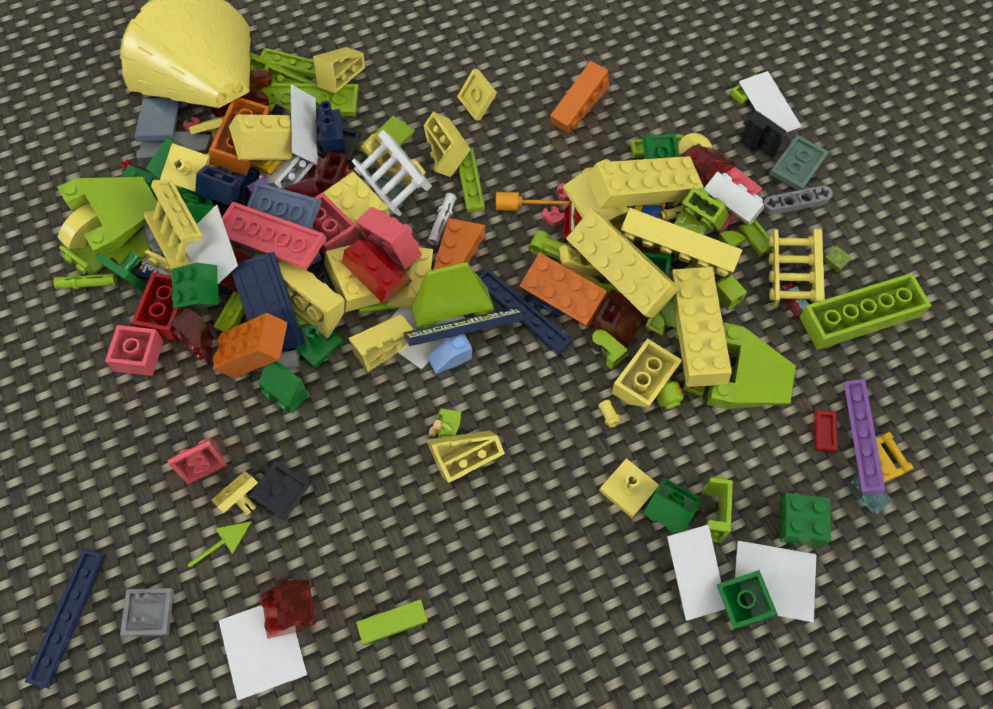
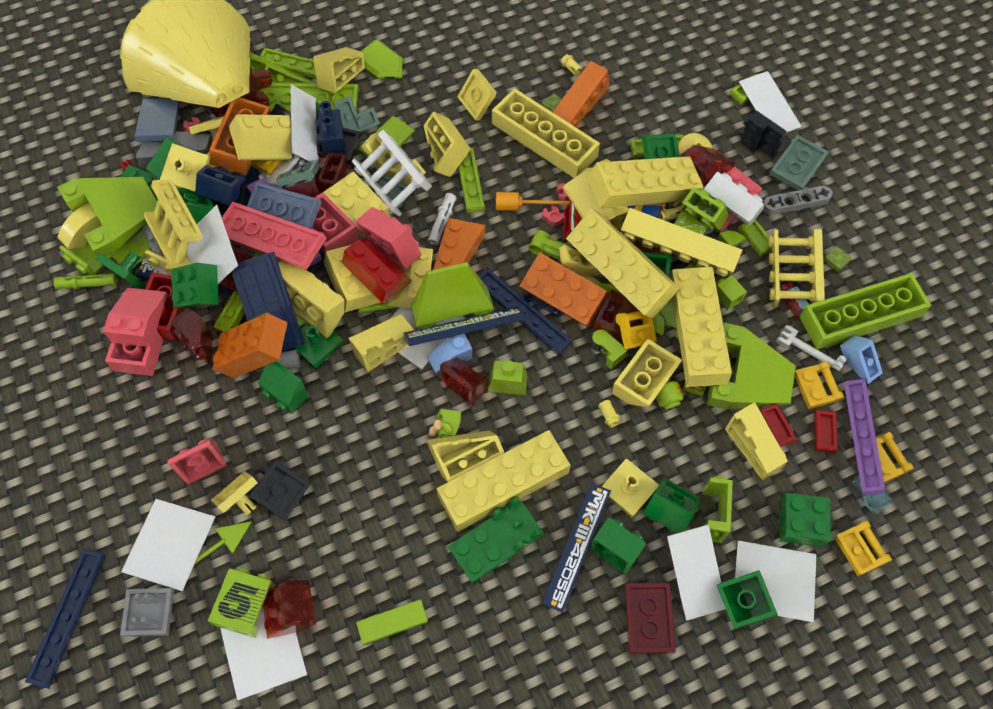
(135, 317): none -> coral slope
(168, 544): none -> white piece
(240, 601): none -> lime panel
(304, 173): none -> sand green plate
(356, 121): none -> sand green plate
(382, 61): none -> lime tile
(463, 380): none -> clear red slope
(496, 540): none -> green hinge
(502, 479): none -> light yellow brick
(508, 378): none -> lime torso
(545, 133): none -> light yellow brick
(551, 102): none -> lime tile
(571, 64): none -> light yellow pin
(576, 548): none -> tile
(617, 545): none -> green brick
(635, 335): none -> yellow plate
(649, 618): none -> dark red plate
(756, 441): none -> light yellow wedge
(778, 425): none -> red tile
(788, 337): none -> white hinge
(812, 387): none -> yellow plate
(858, 552): none -> yellow plate
(862, 357): none -> light blue slope

